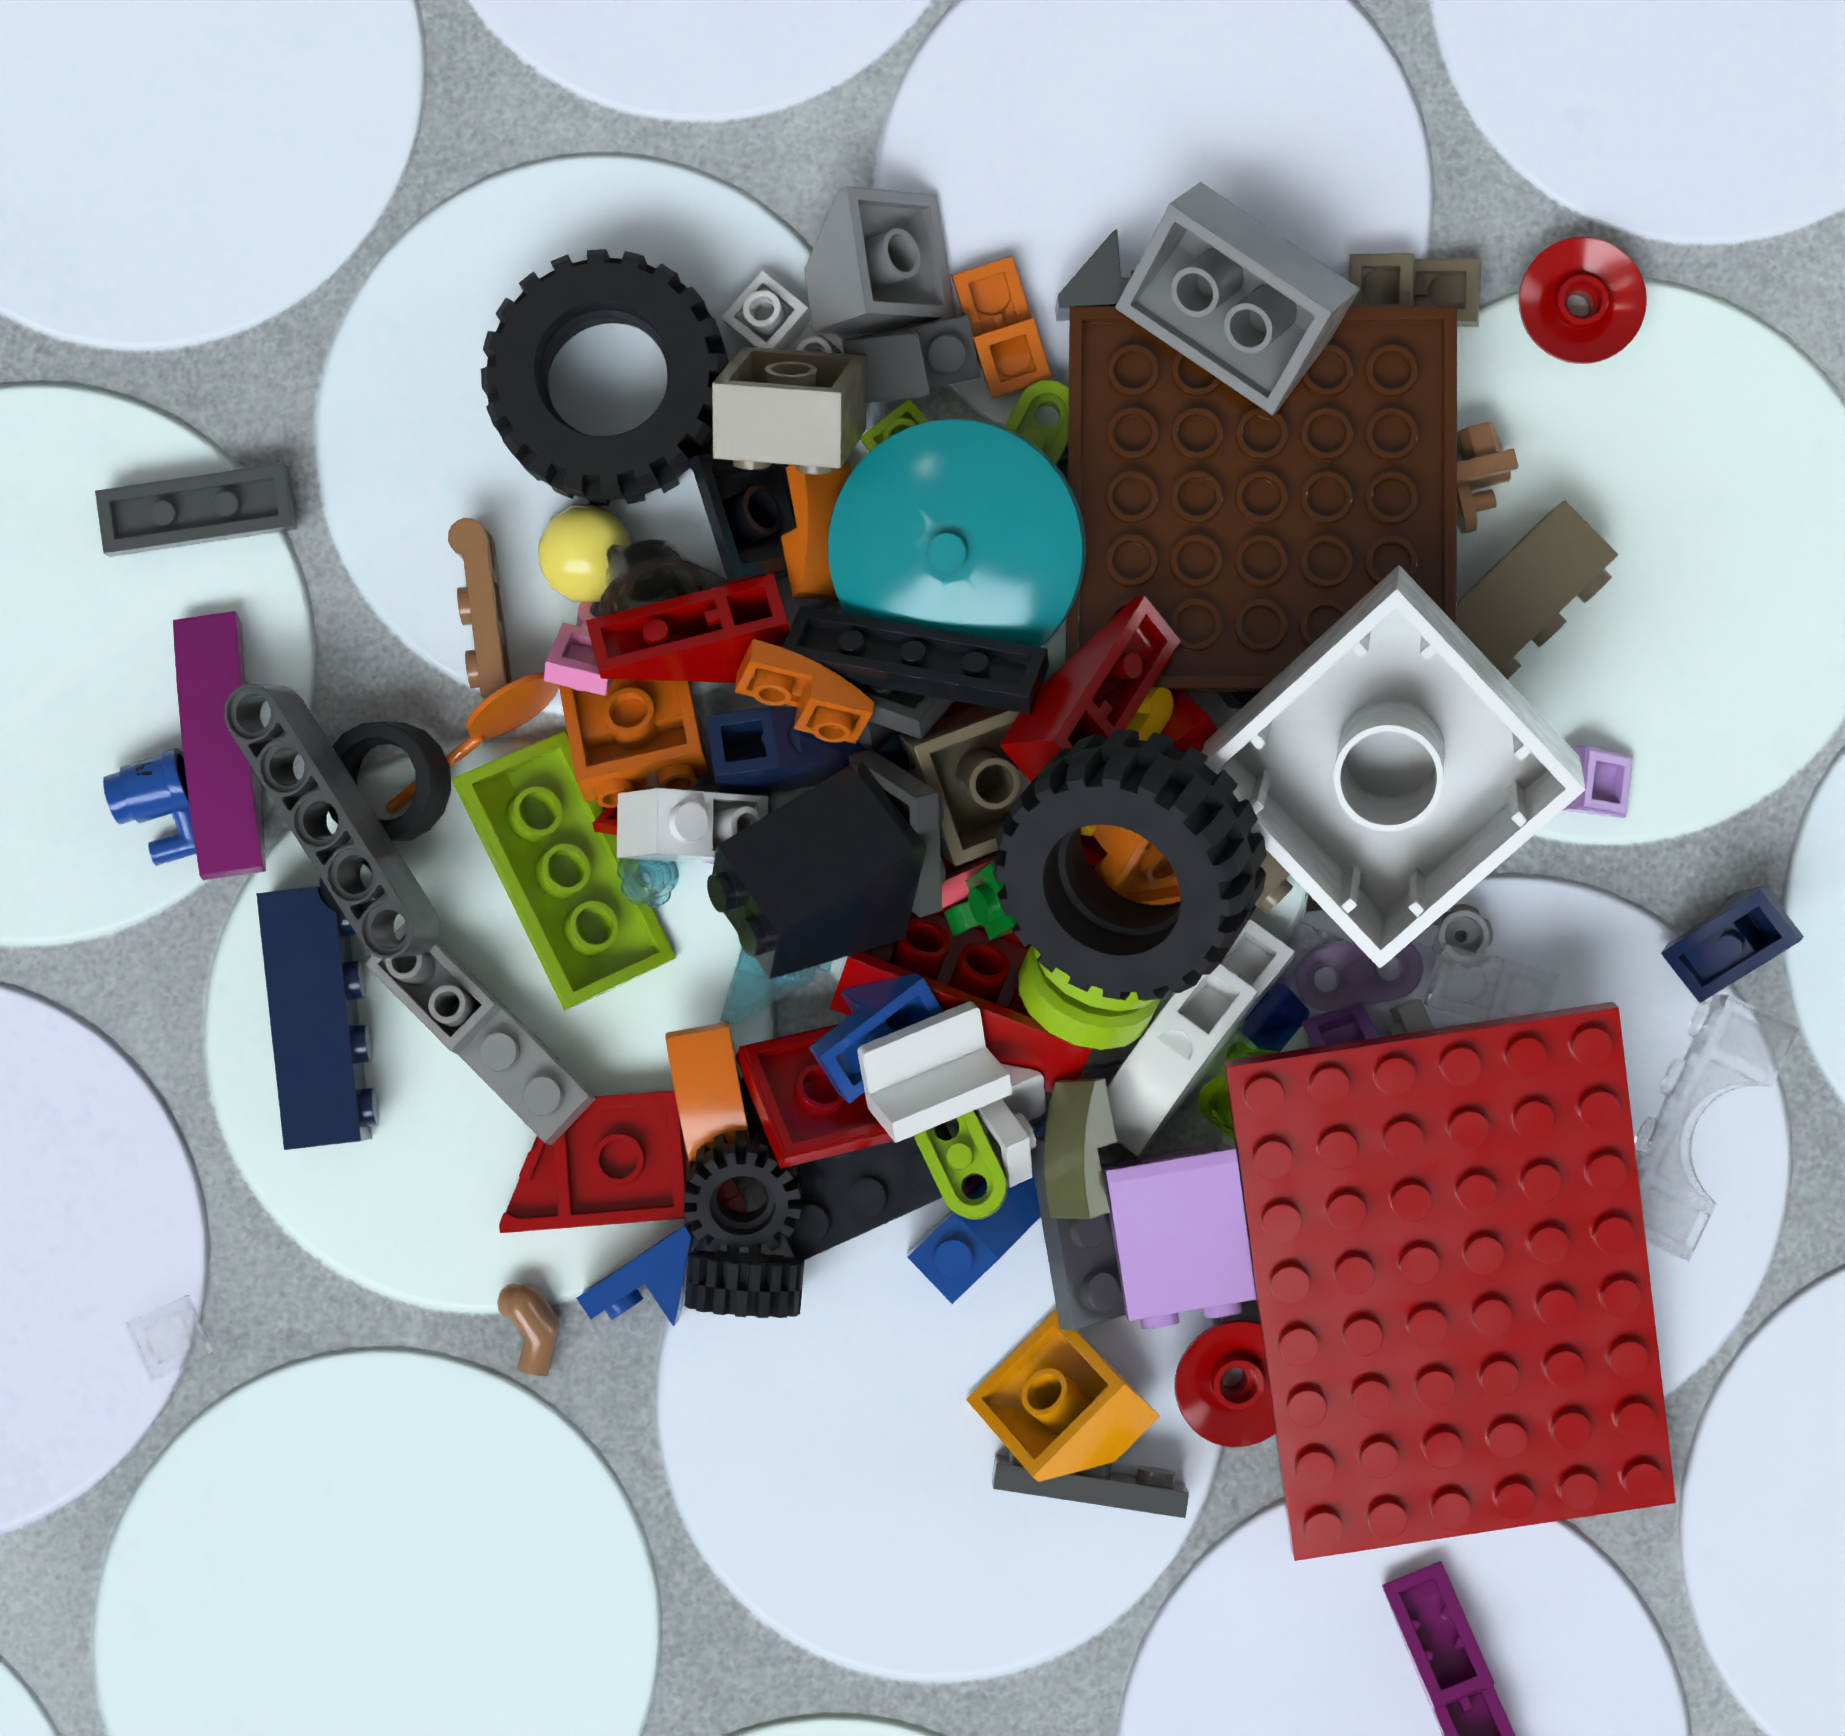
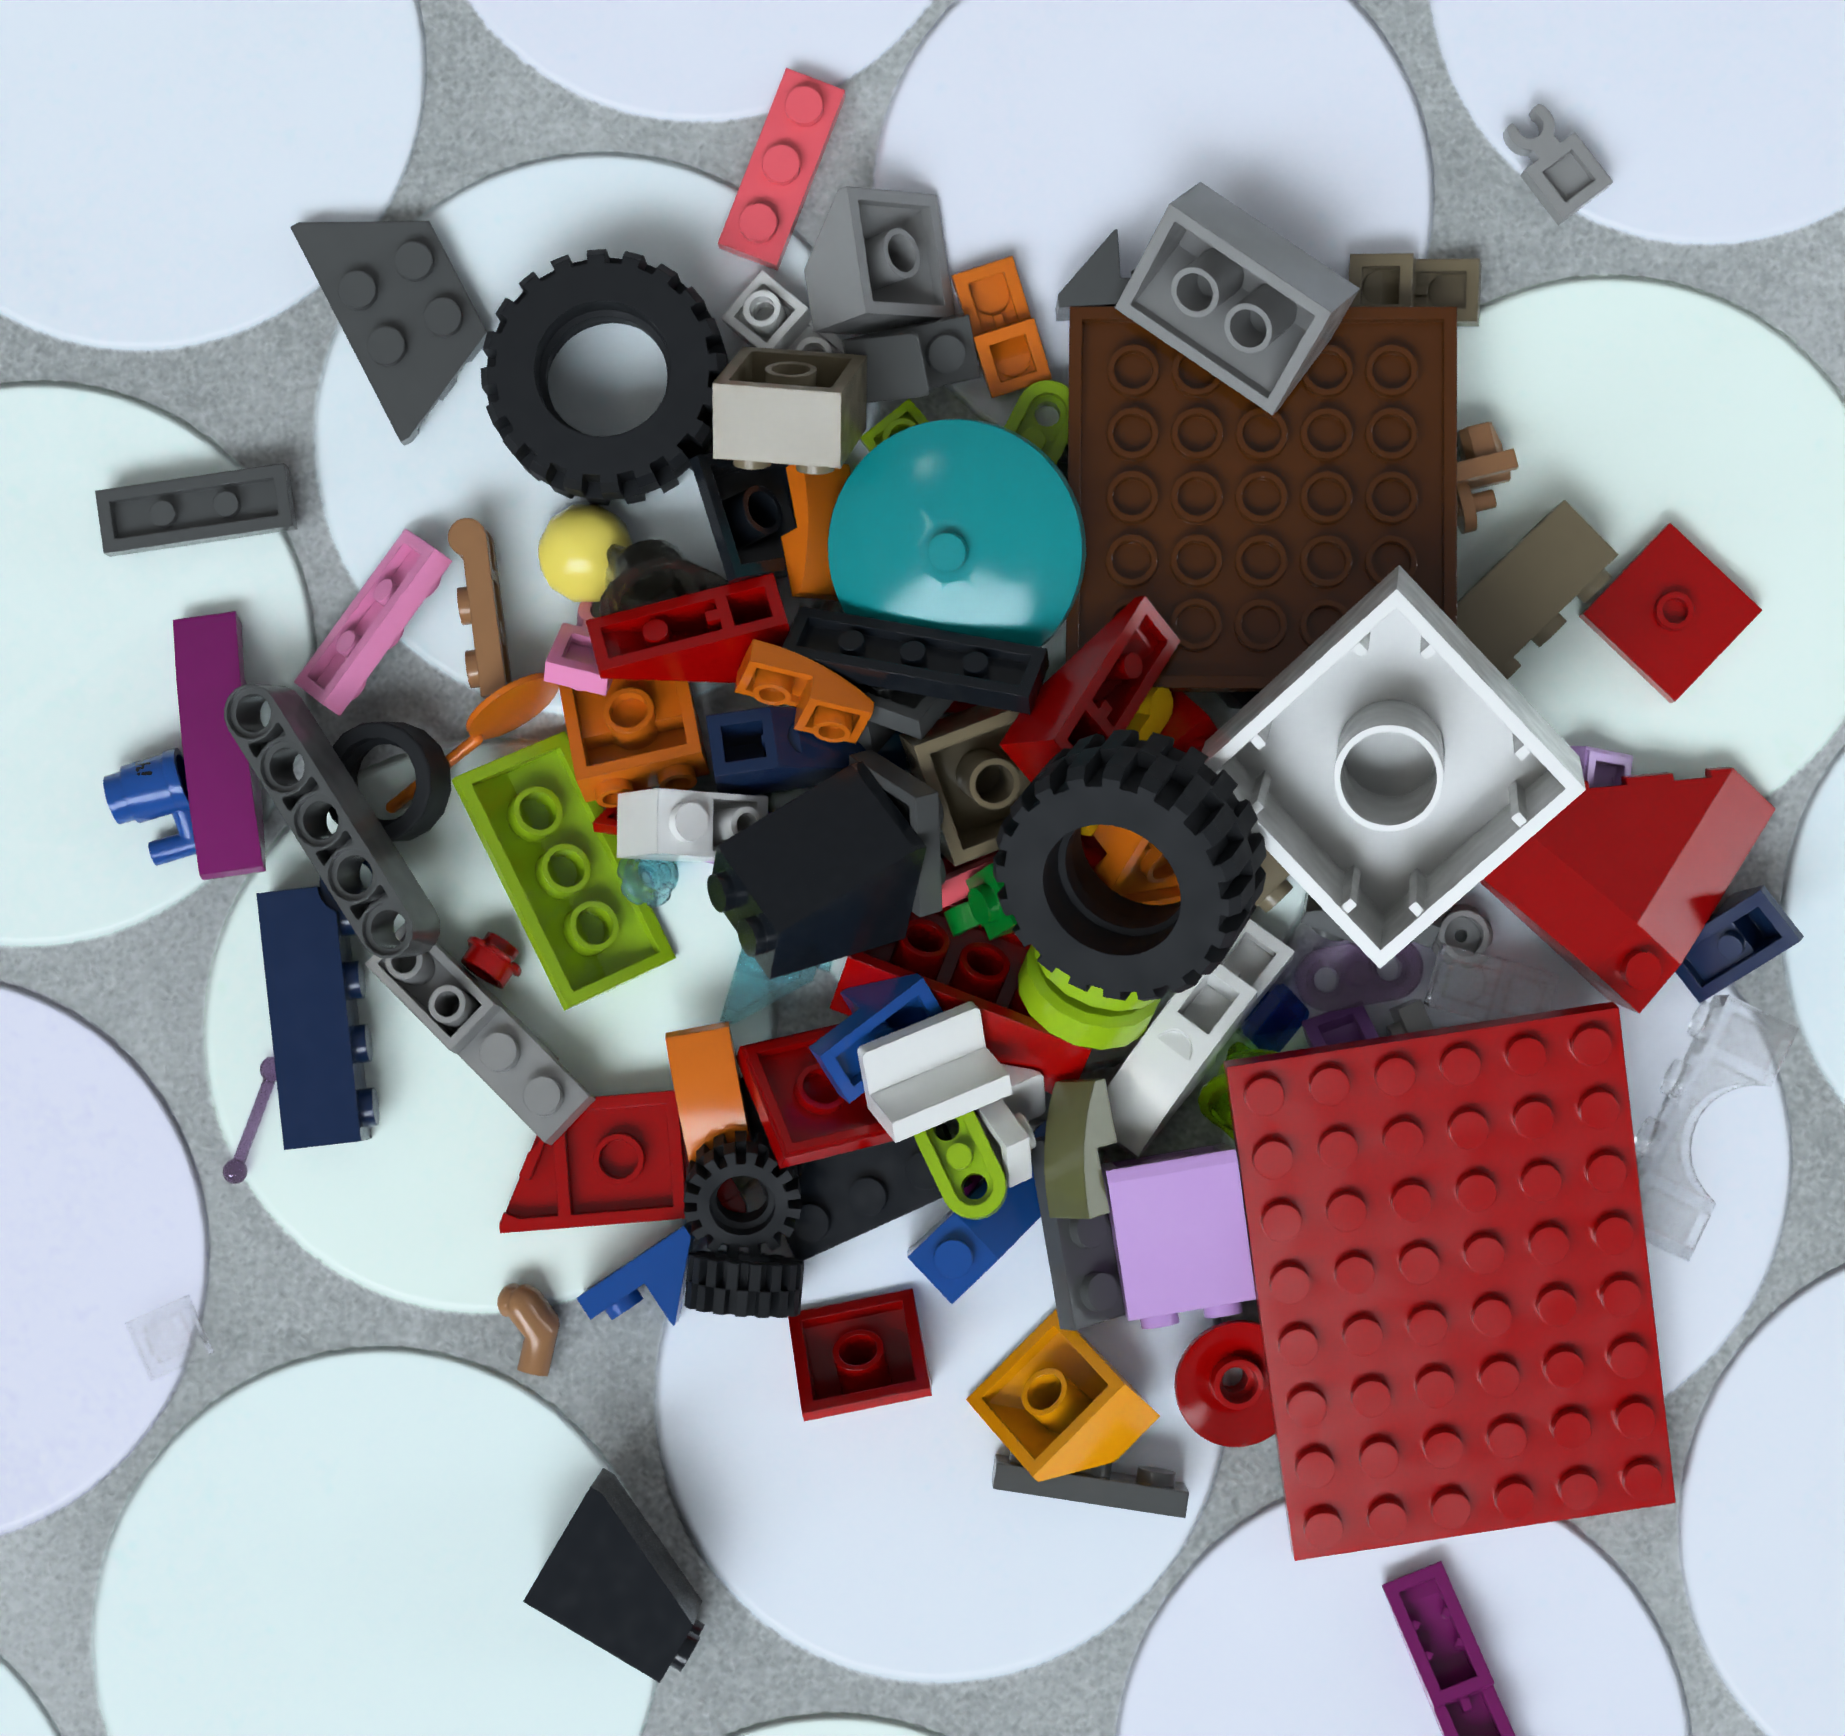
(236, 1169): none -> clear purple hinge
(373, 622): none -> bright pink plate
(397, 310): none -> dark grey wing
(491, 959): none -> red plate
(619, 1584): none -> black slope
(781, 169): none -> coral plate
(859, 1355): none -> red slope
(1563, 173): none -> light grey plate
(1599, 275): red dish -> none
(1633, 875): none -> red slope
(1670, 613): none -> red plate

